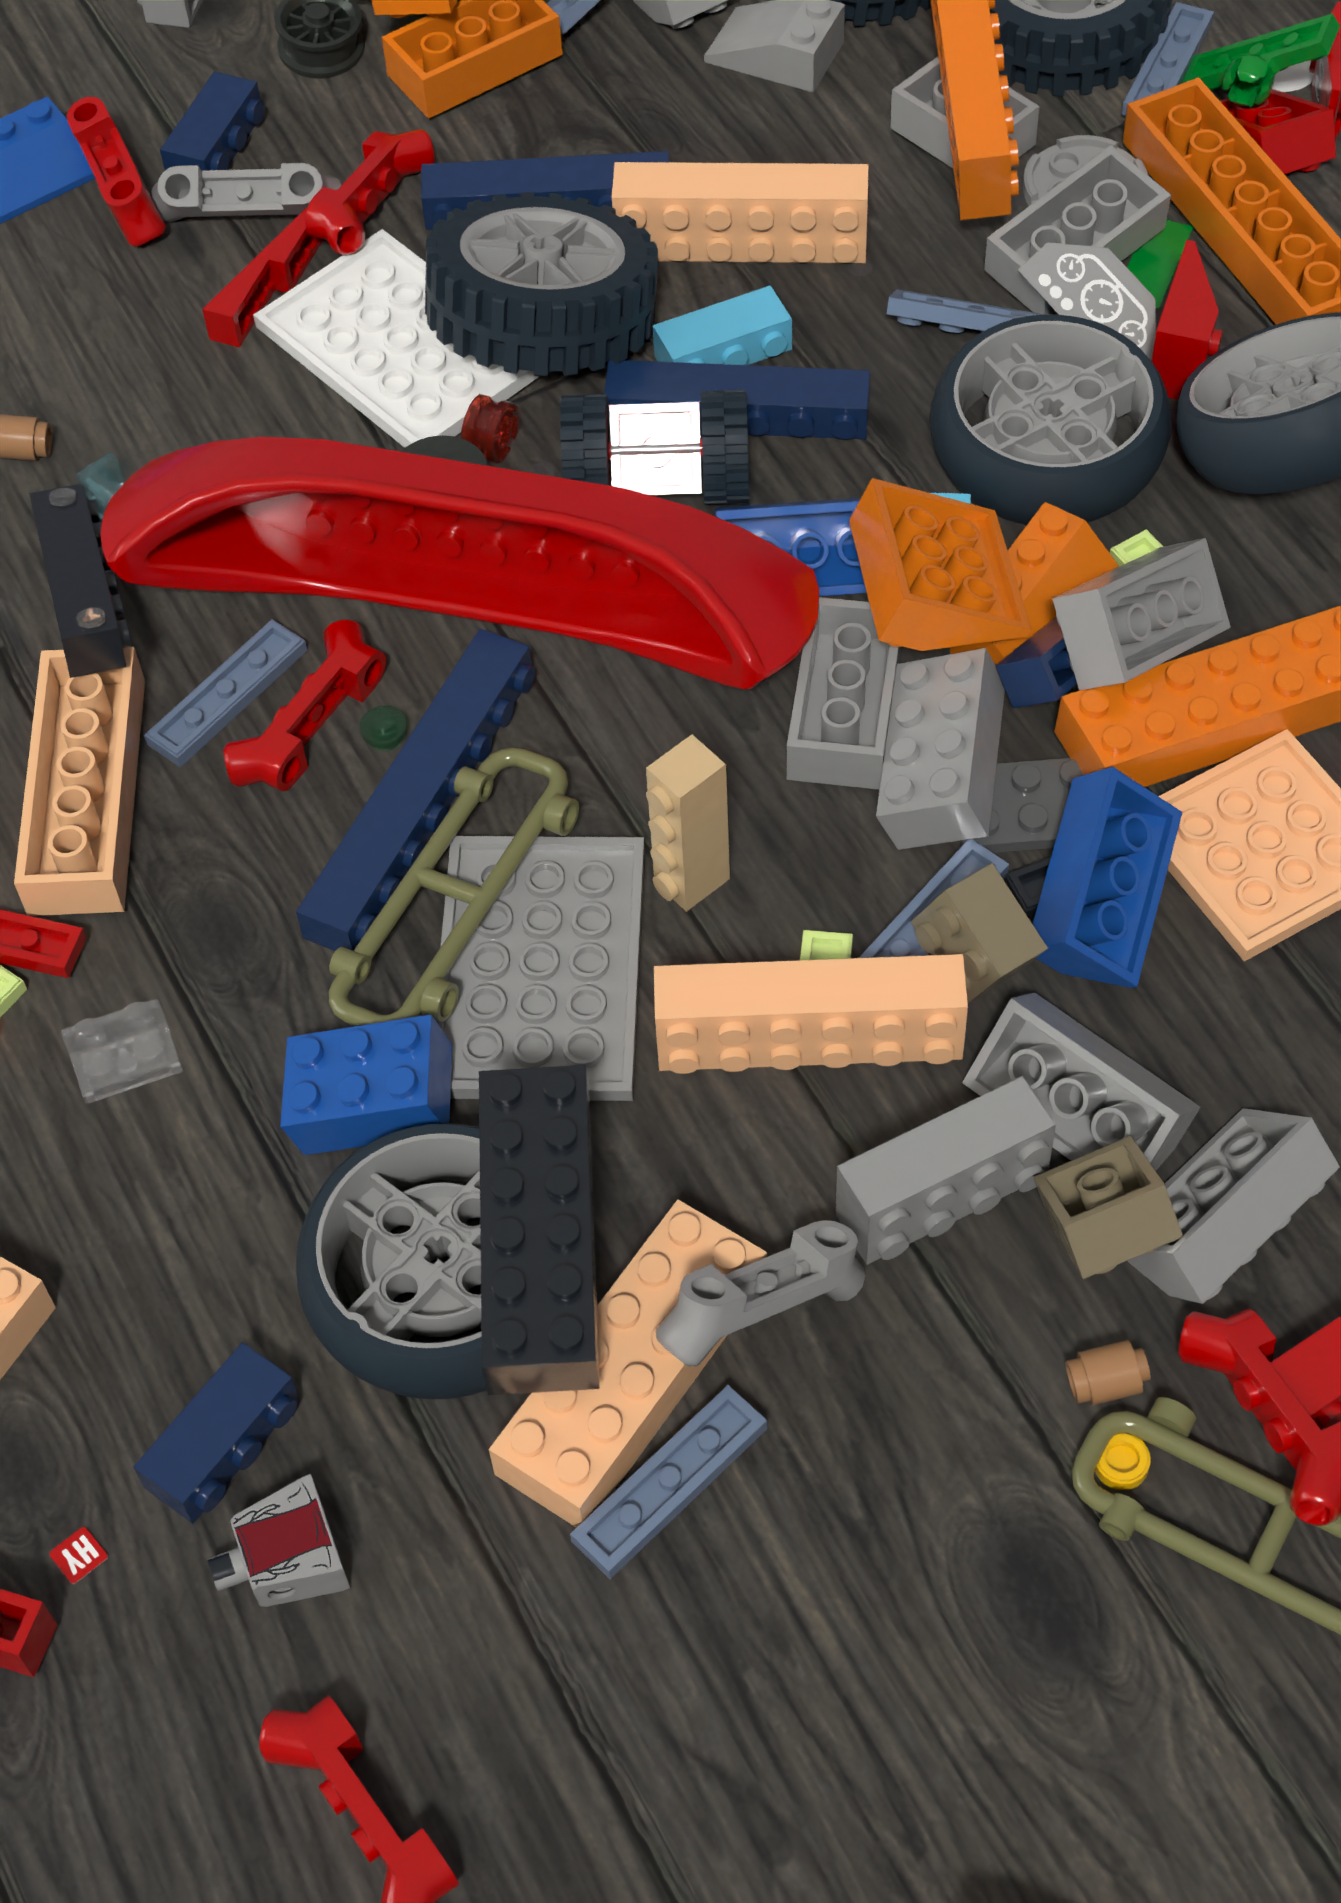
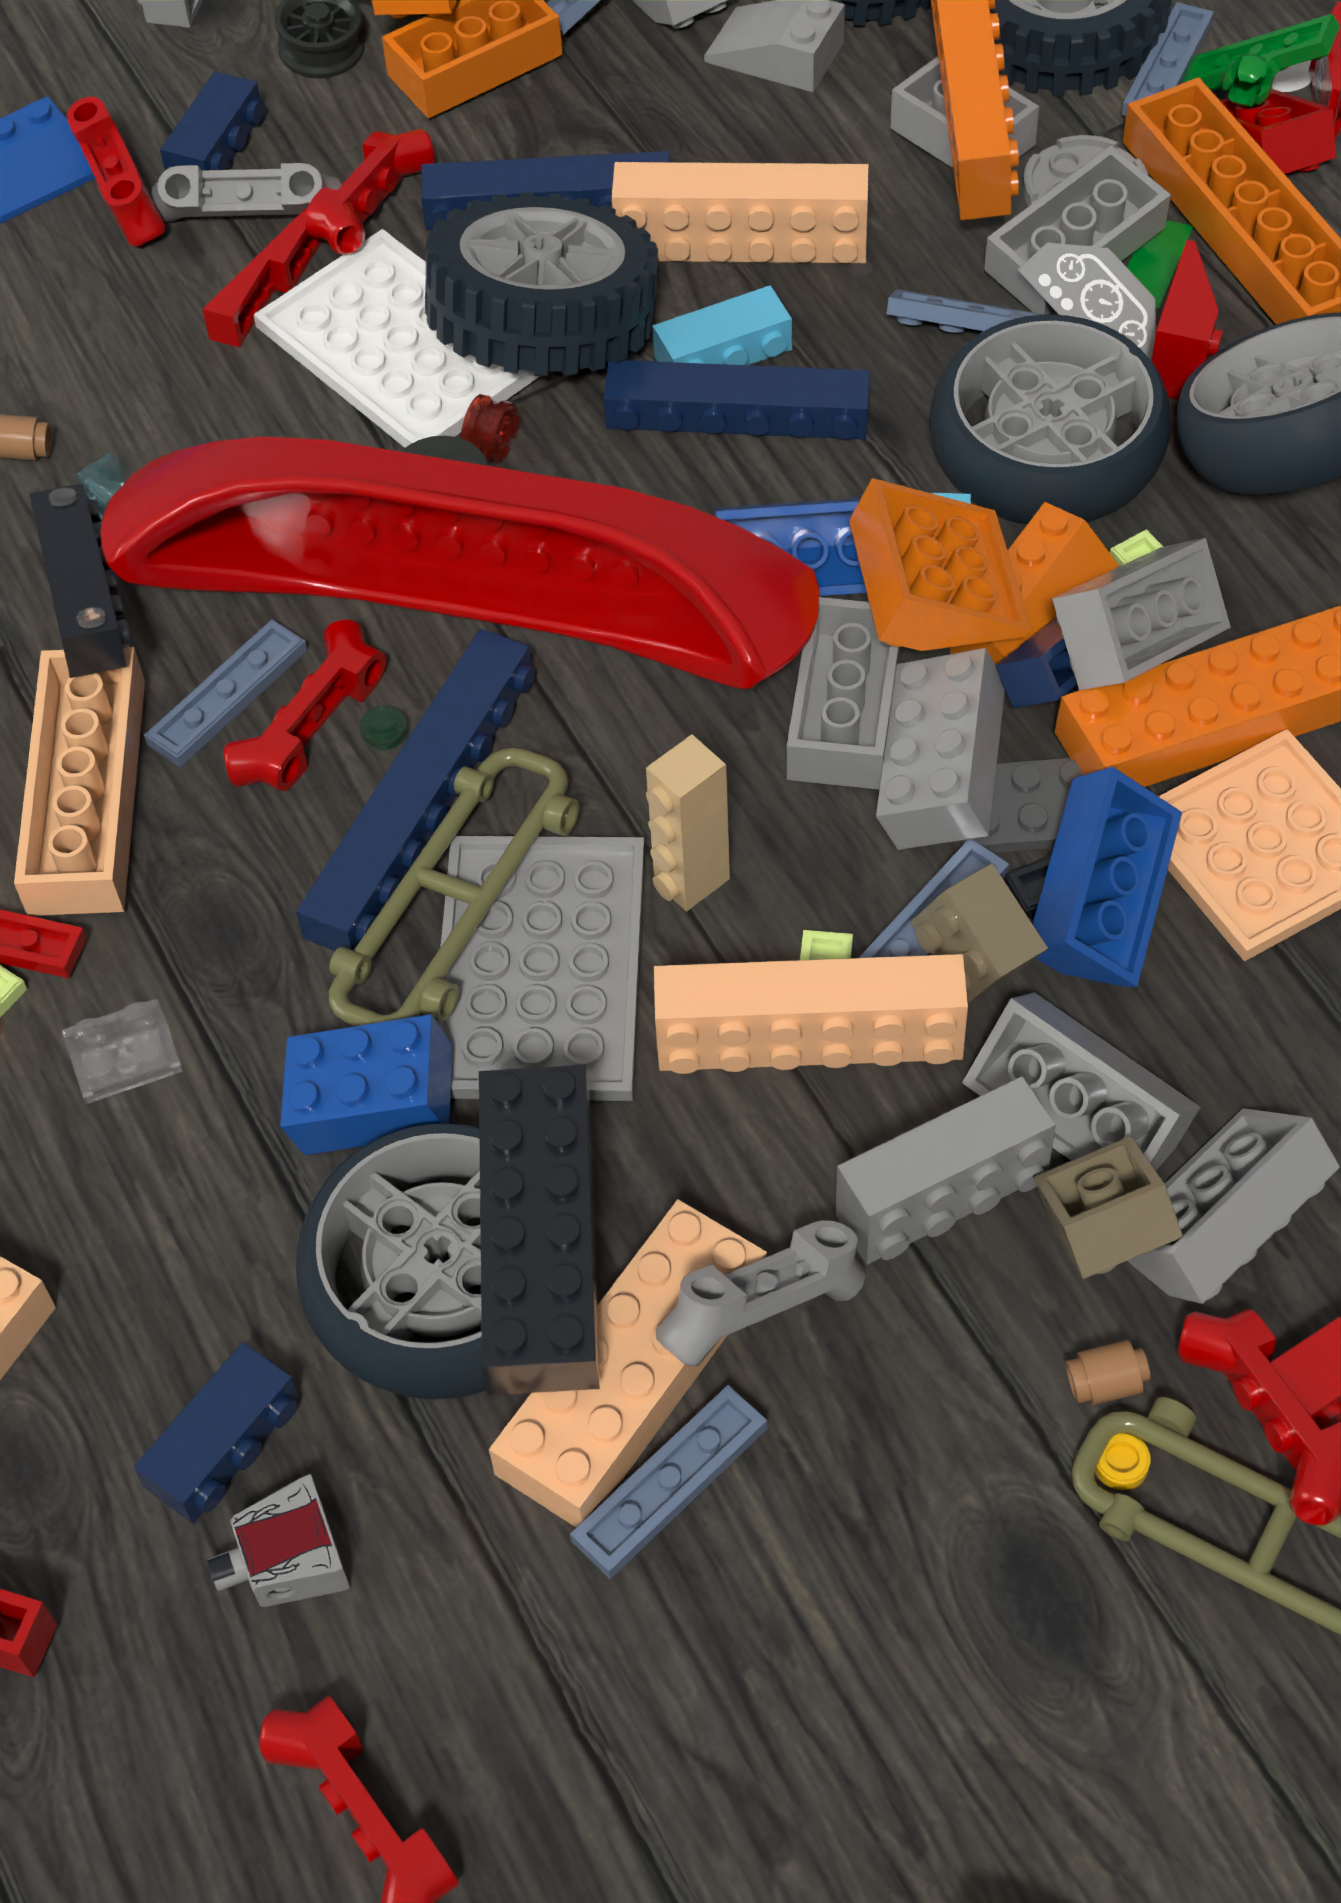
(78, 1555): red sticker -> none
(659, 445): plate -> none

